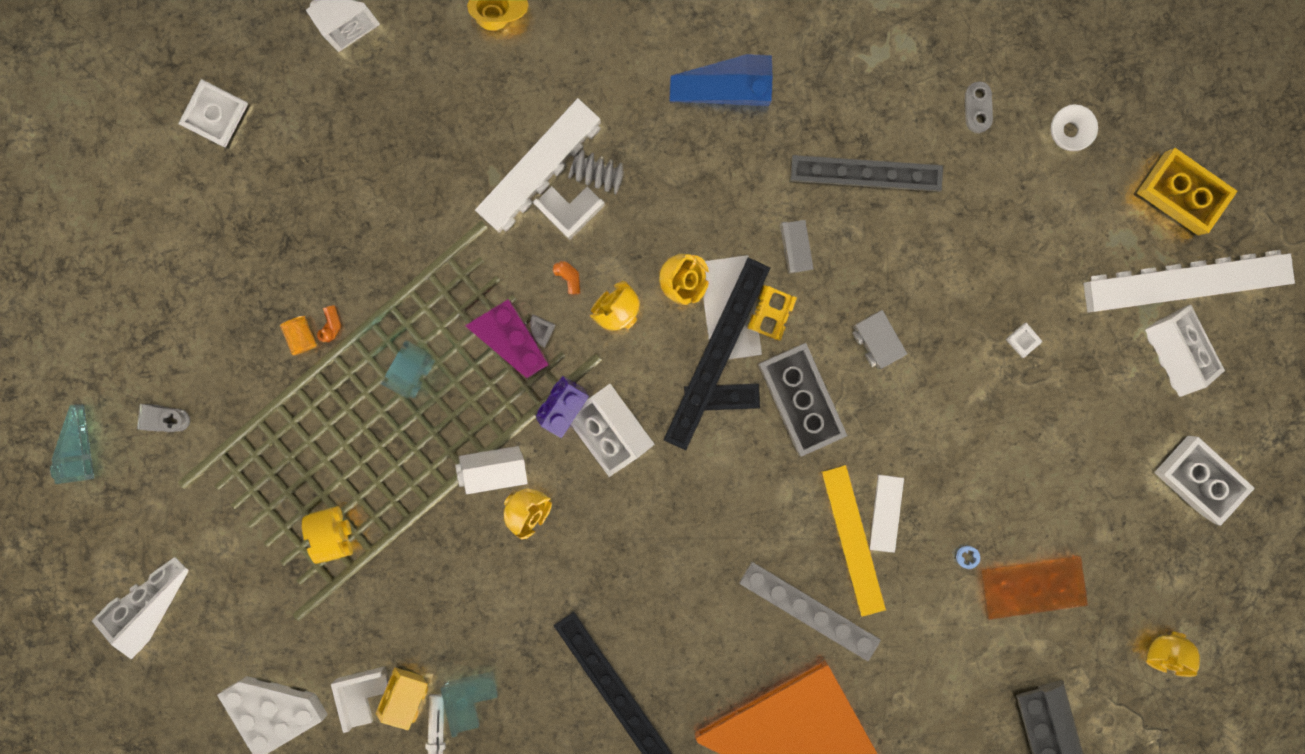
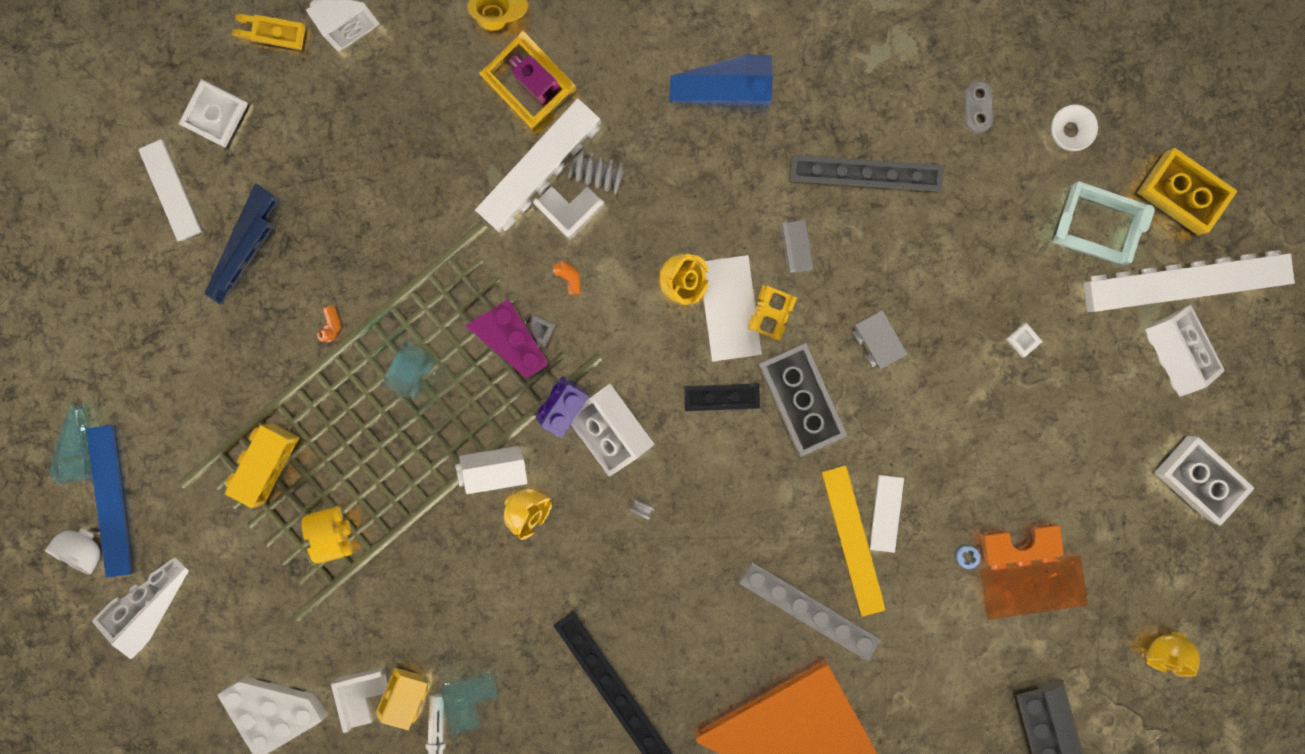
(75, 549): none -> white cylinder
(109, 501): none -> blue tile
(159, 418): light grey piece -> none
(170, 190): none -> white tile
(243, 243): none -> dark blue wedge
(260, 465): none -> yellow brick
(271, 31): none -> yellow hinge
(298, 335): light orange piece -> none
(534, 78): none -> magenta torso
(545, 115): none -> yellow piece
(616, 309): yellow cylinder -> none
(642, 509): none -> light grey bush
(716, 353): black tile -> none
(1043, 544): none -> orange arch
(1140, 223): none -> light aqua piece

